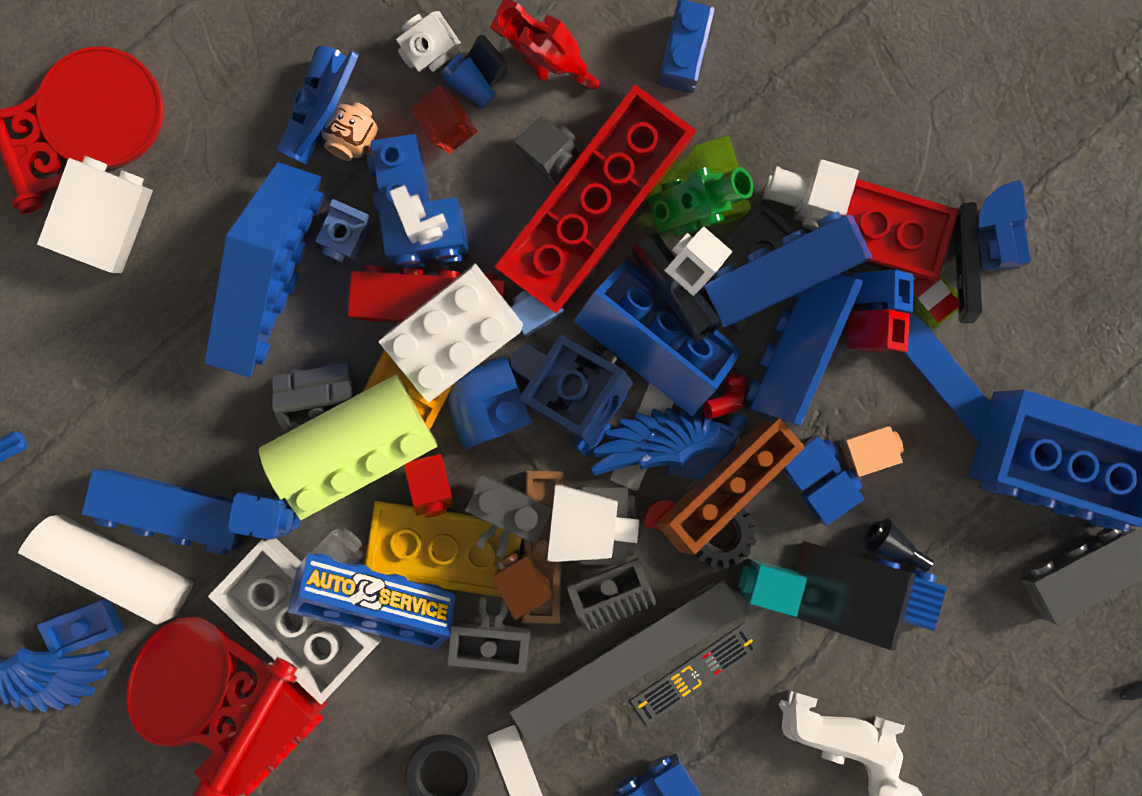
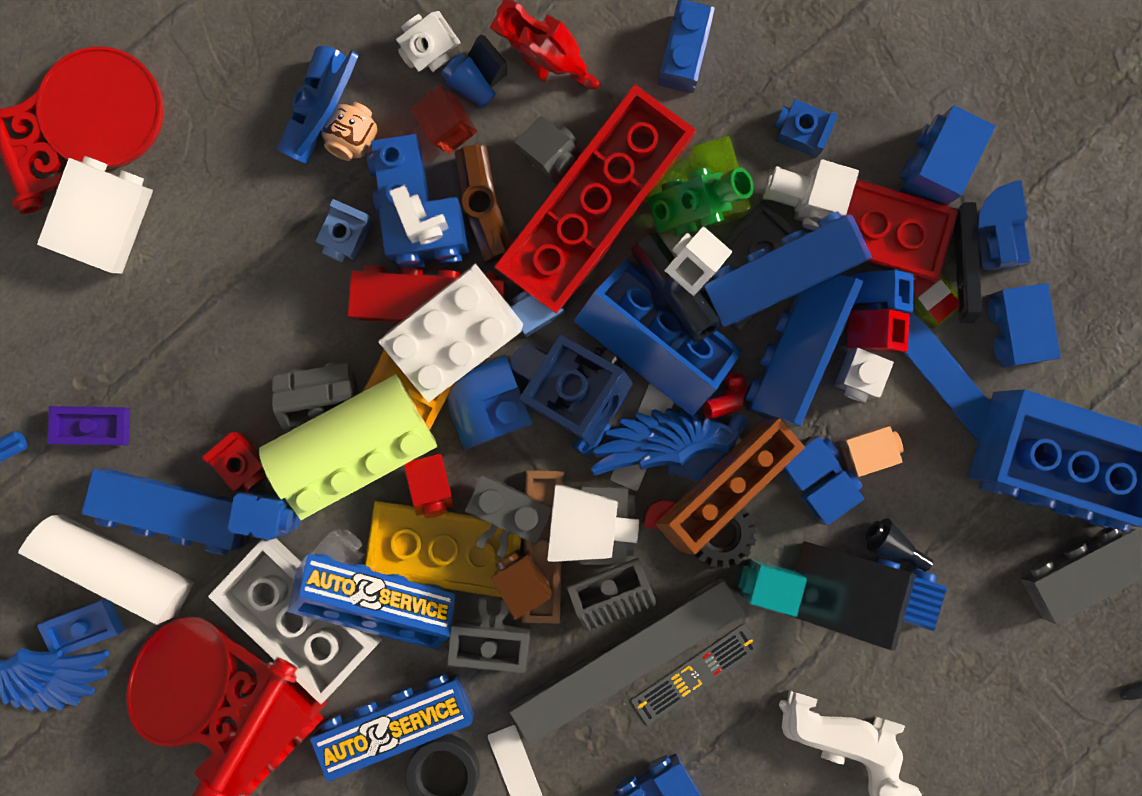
(88, 425): none -> dark purple plate
(236, 446): none -> red brick
(260, 268): blue brick -> none
(391, 727): none -> brick
(477, 181): none -> reddish brown piece
(810, 140): none -> blue brick
(863, 375): none -> white brick
(946, 156): none -> blue brick
(1024, 325): none -> blue brick

